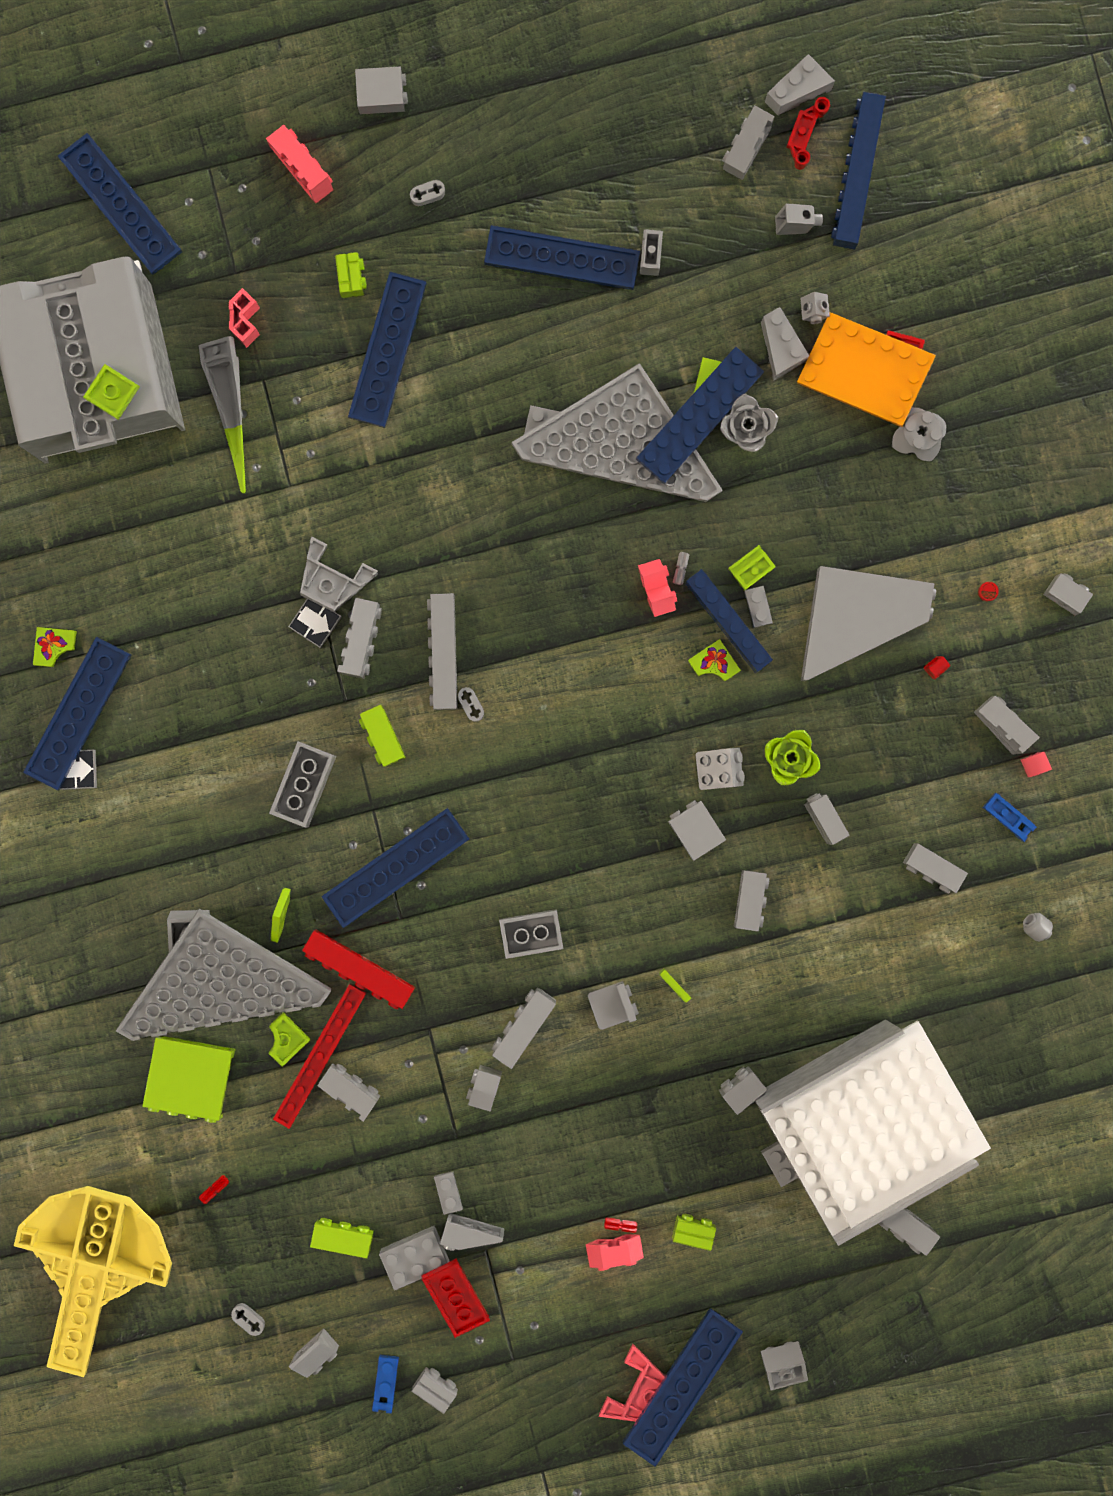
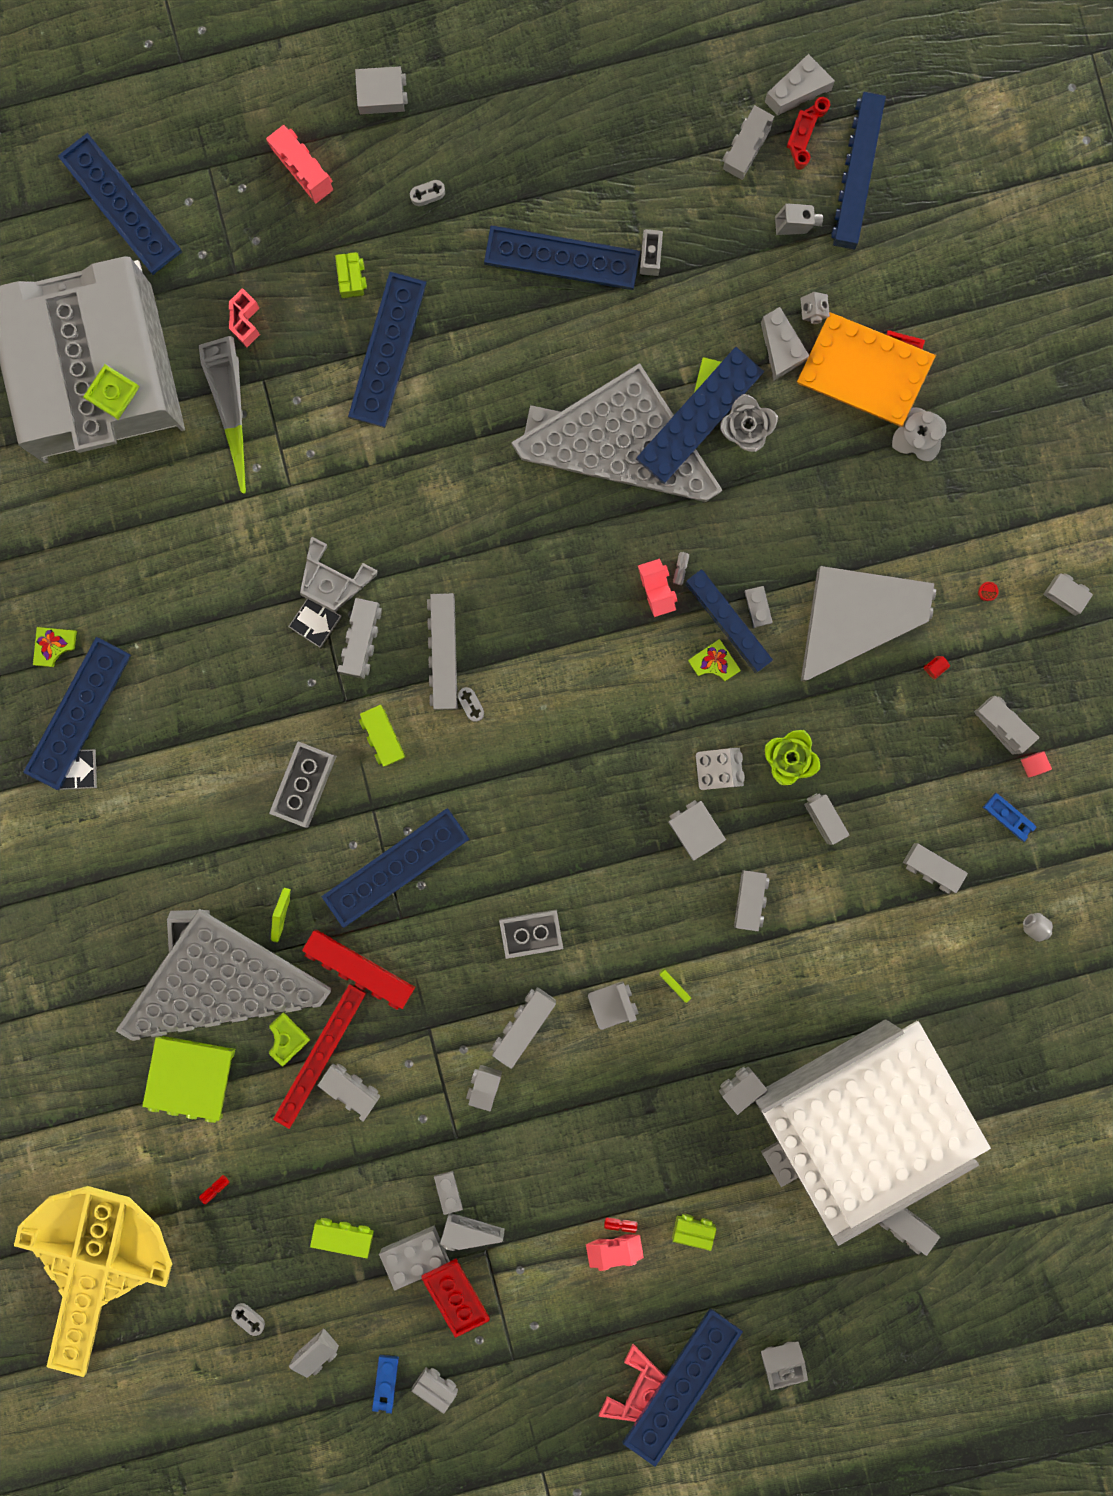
(751, 567): lime plate -> none

